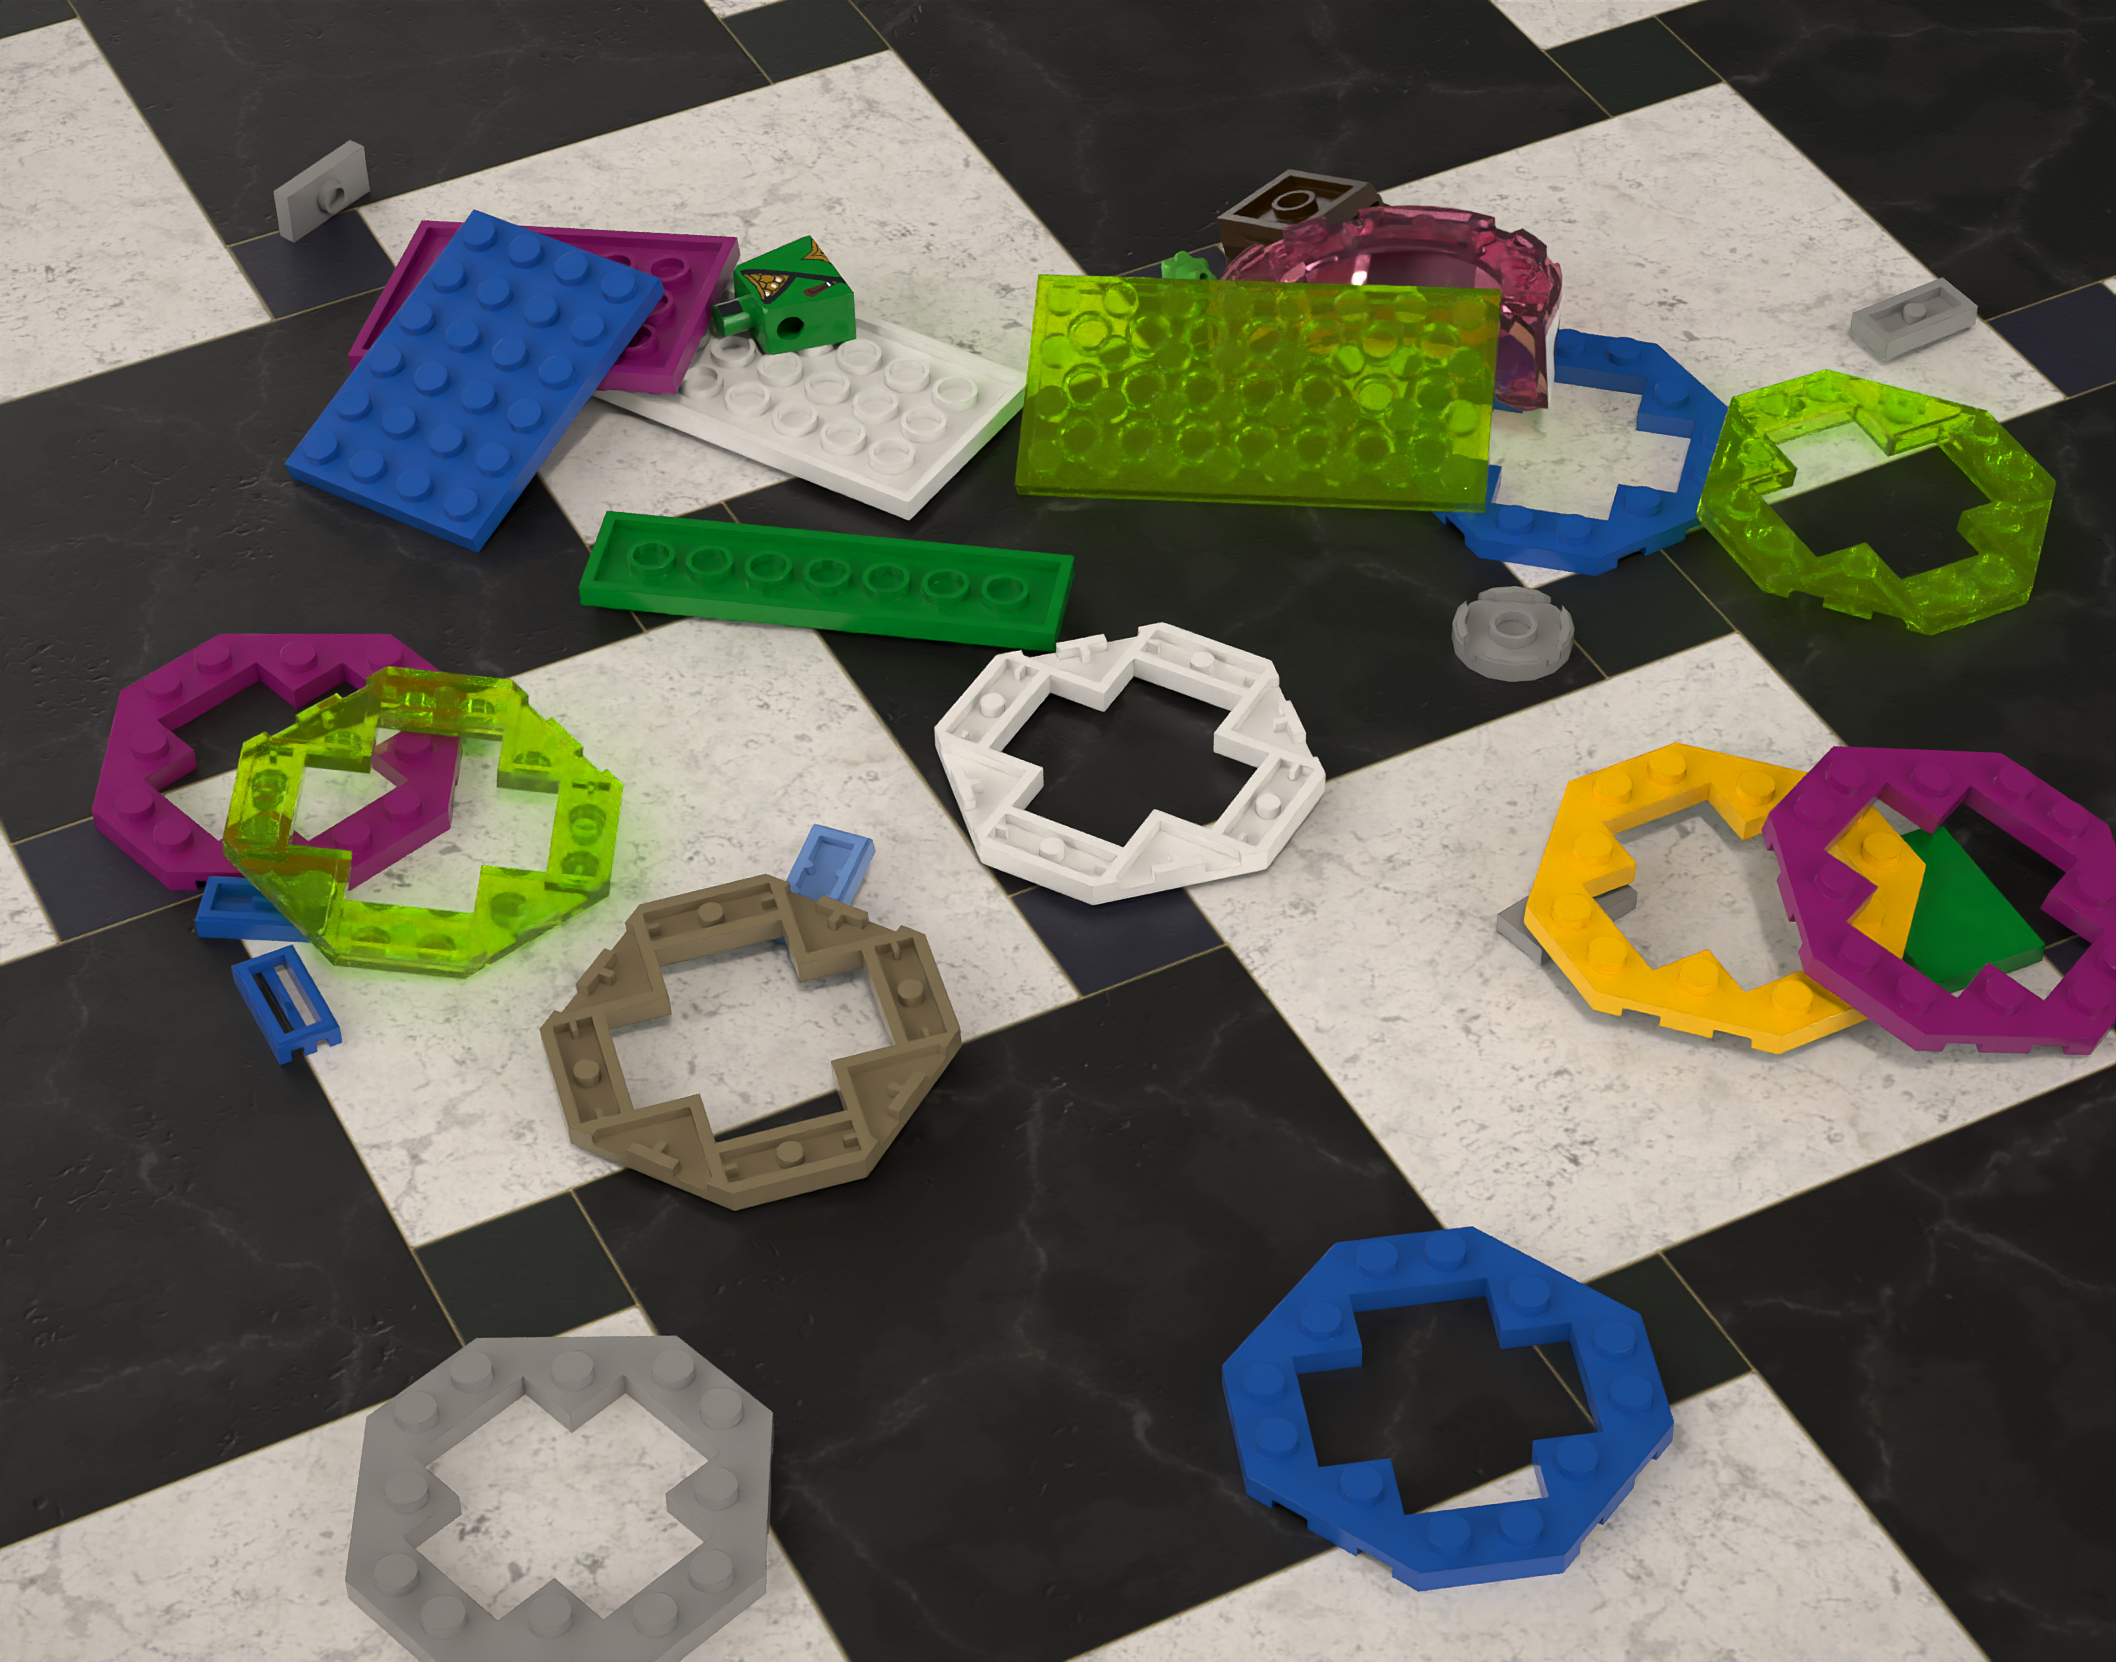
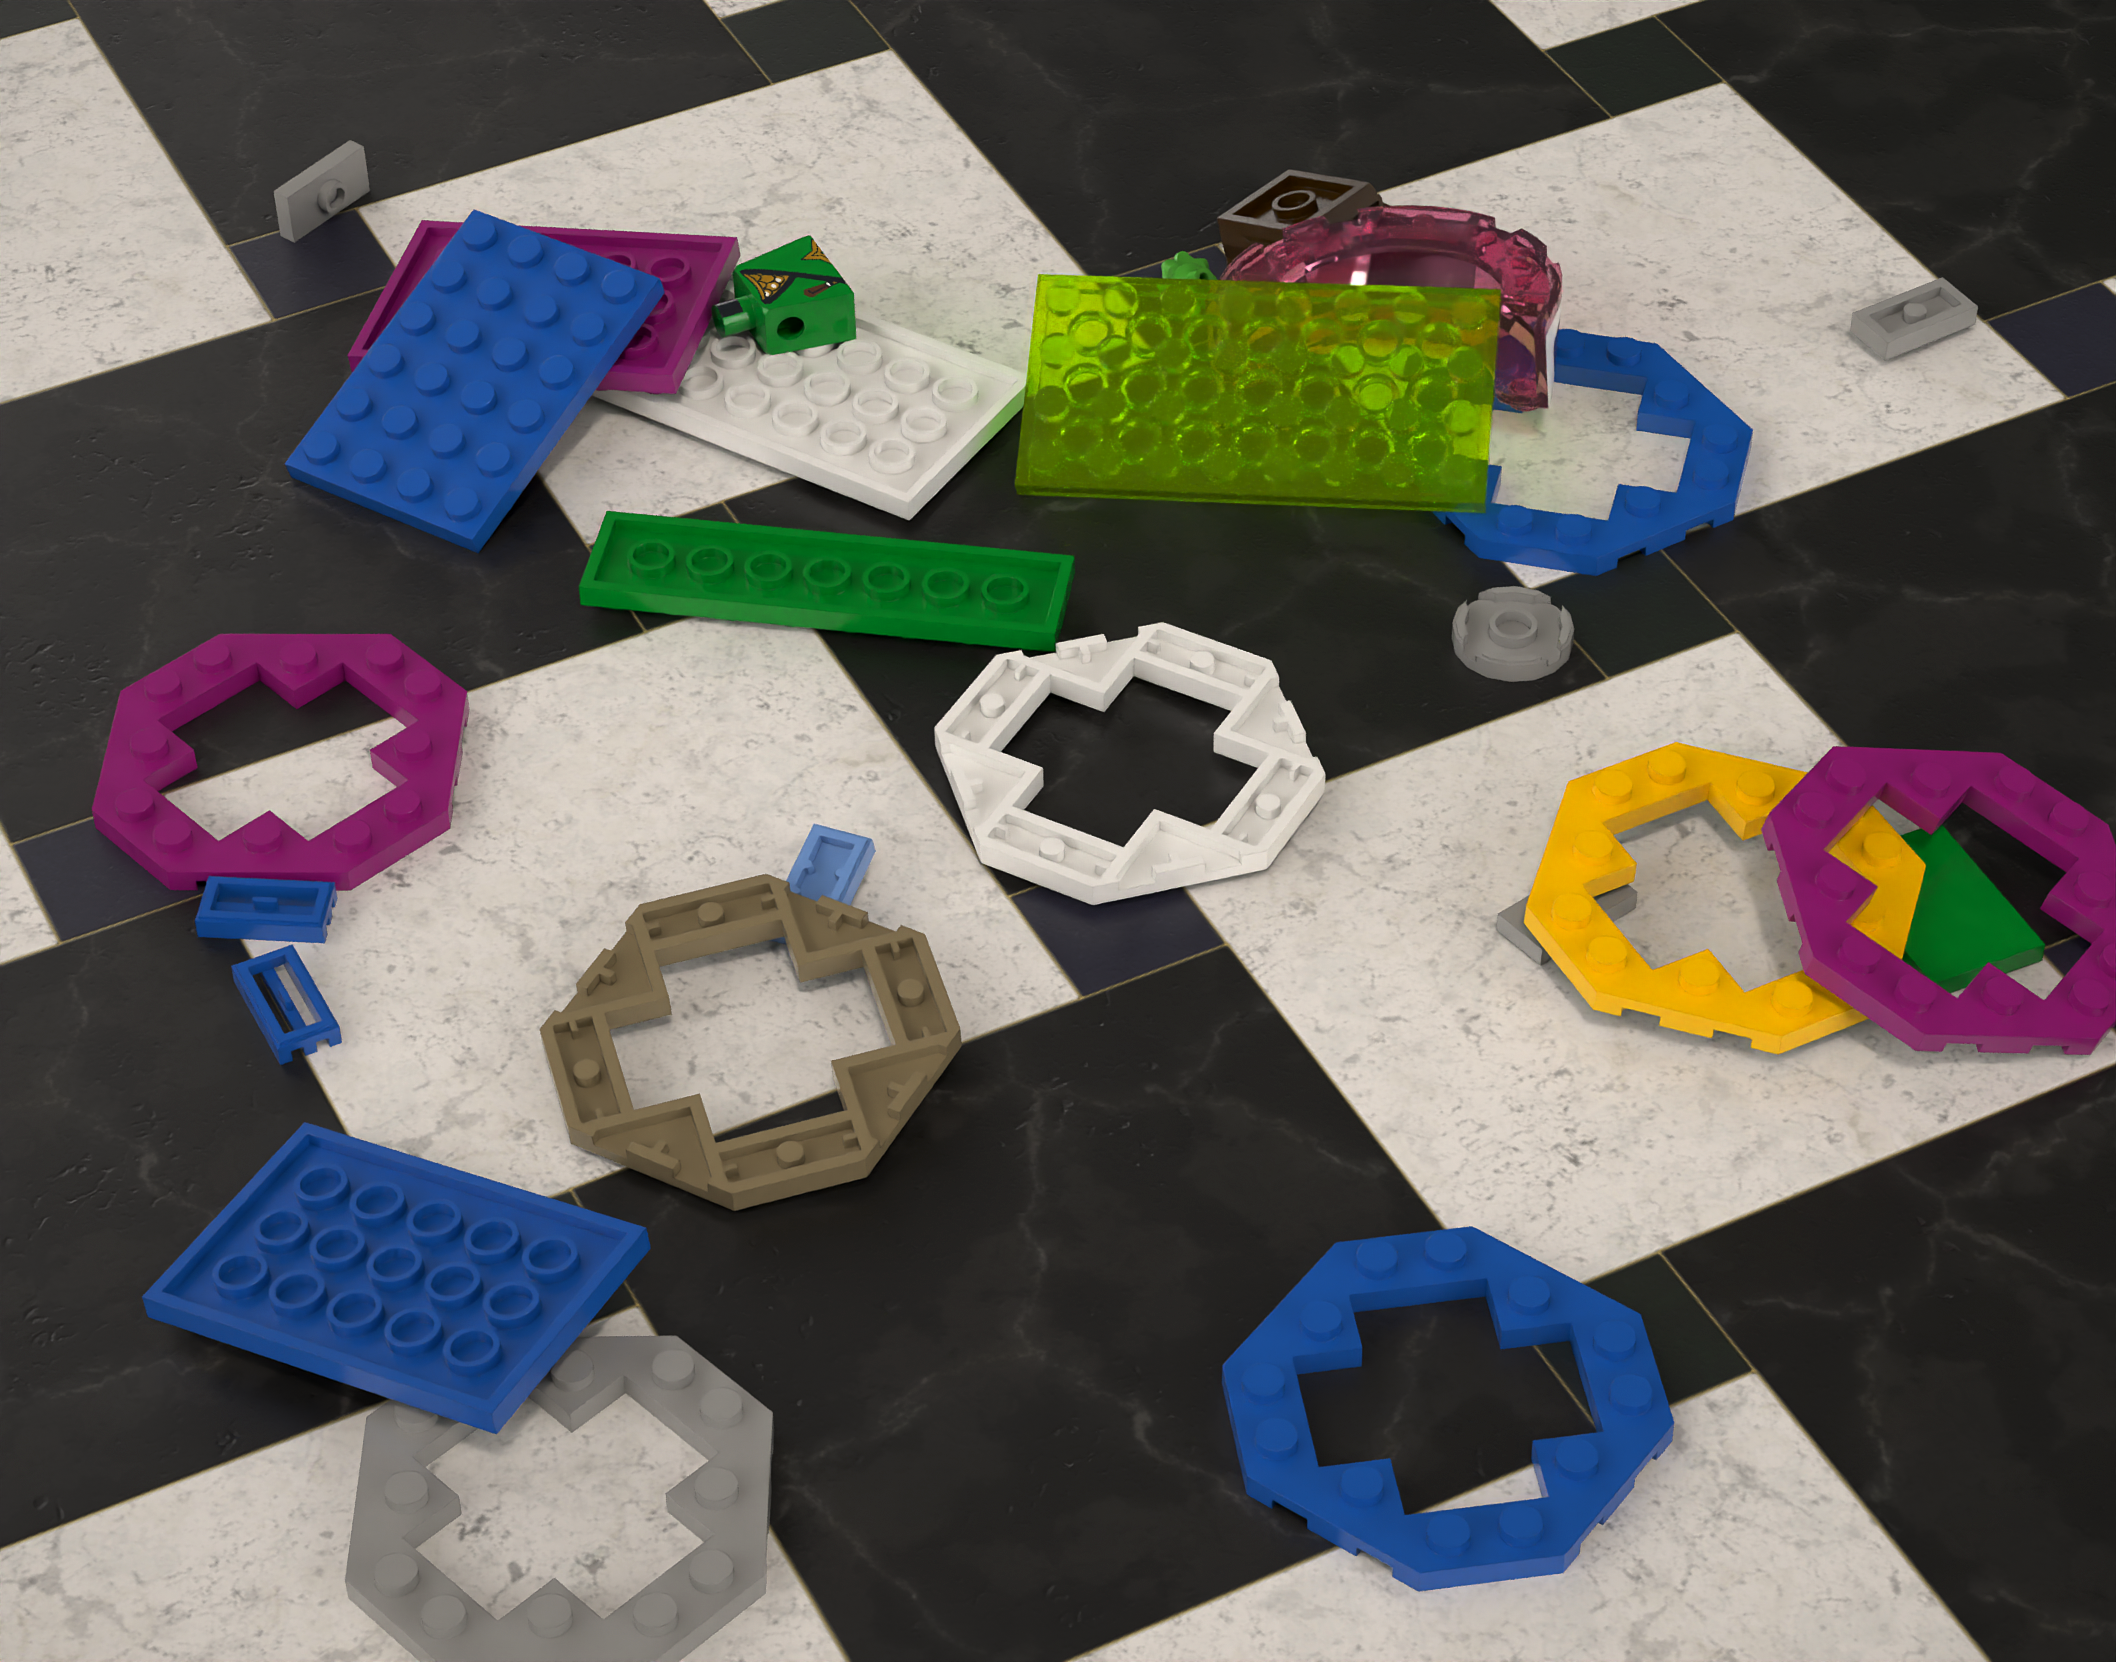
(399, 1276): none -> blue plate
(510, 903): clear neon green plate -> none
(1855, 578): clear neon green plate -> none

